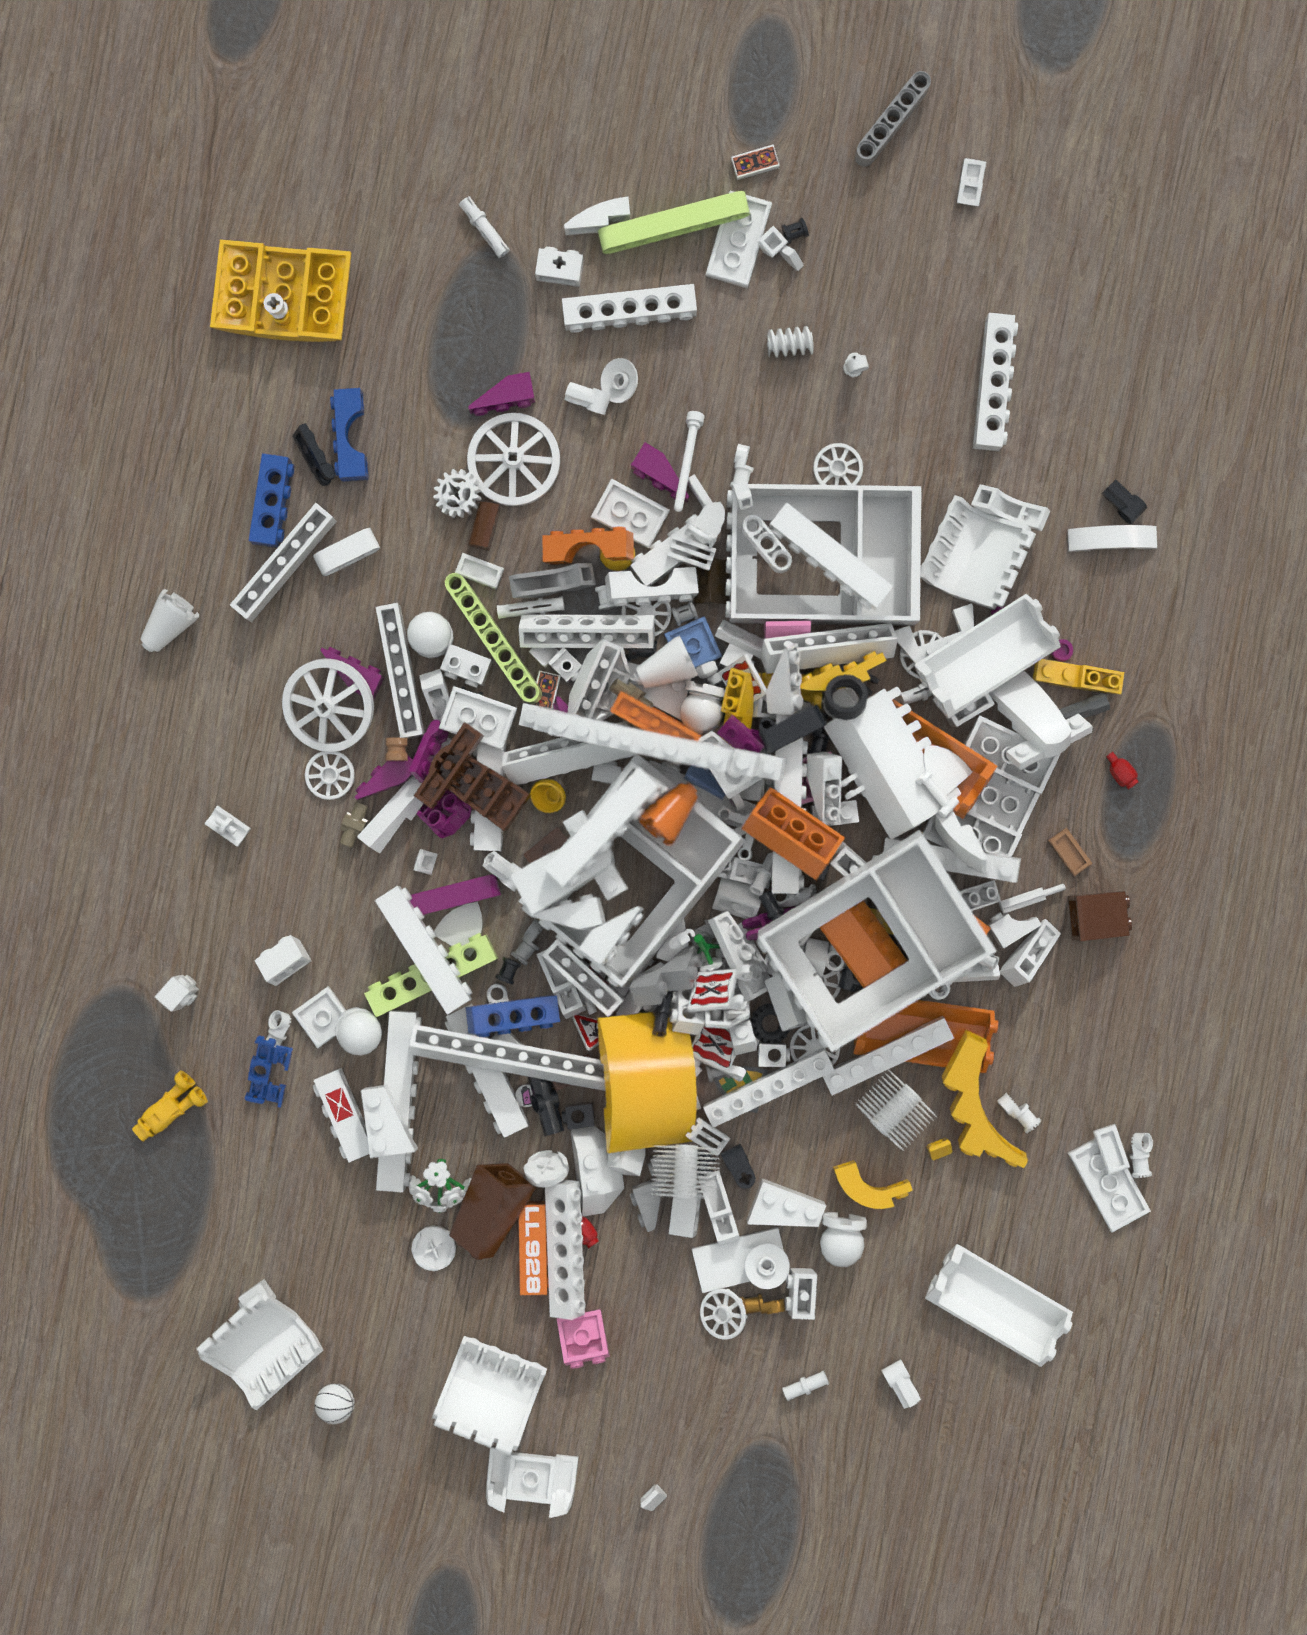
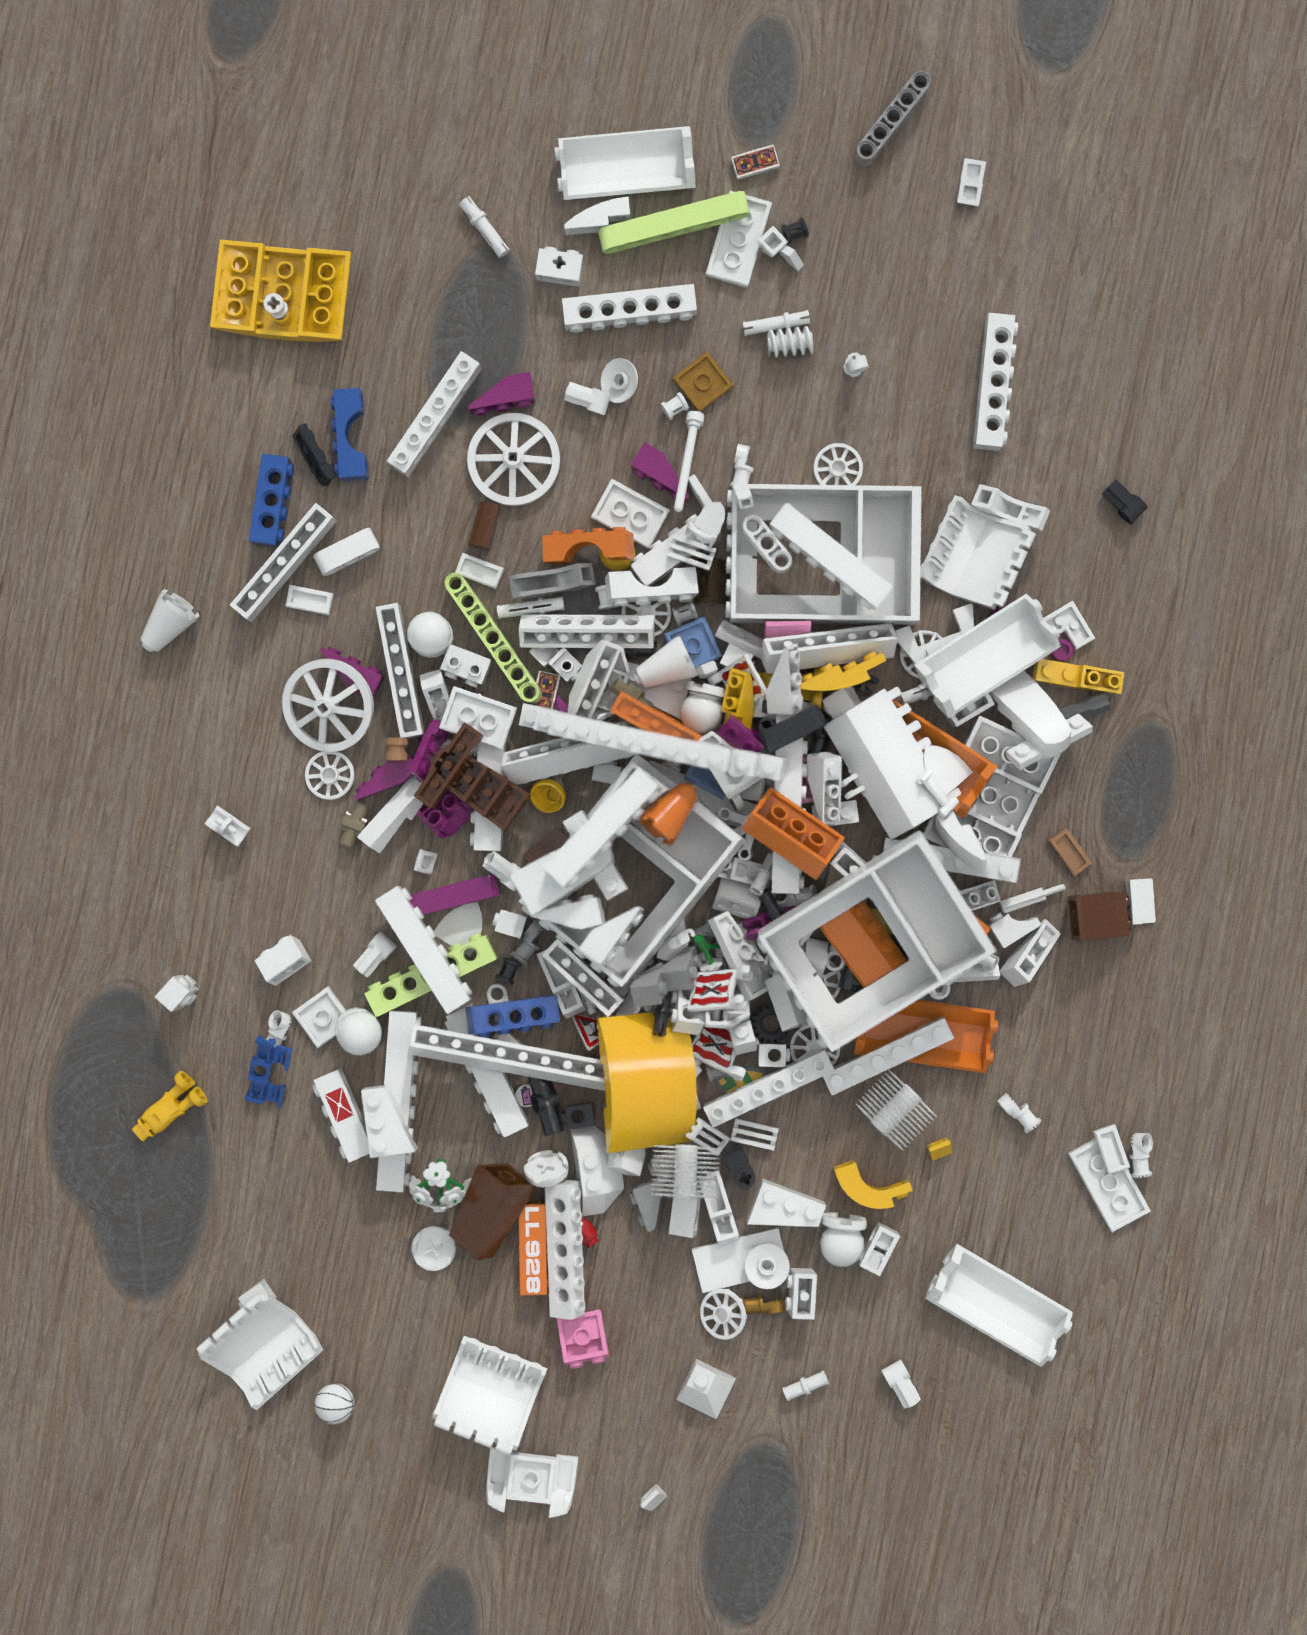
(309, 600): none -> white tile
(377, 951): none -> white piece
(434, 414): none -> white brick
(448, 496): white gear -> none
(509, 923): none -> white brick
(626, 163): none -> white panel
(674, 406): none -> white bush
(703, 382): none -> pearl gold tile
(706, 1388): none -> white slope
(771, 1146): none -> white tile
(777, 322): none -> white pin
(850, 682): black tyre -> none
(878, 1248): none -> white brick
(978, 1134): yellow arch -> none
(1070, 621): none -> white tile
(1112, 537): white slope -> none
(1122, 771): red plant -> none
(1141, 900): none -> white panel

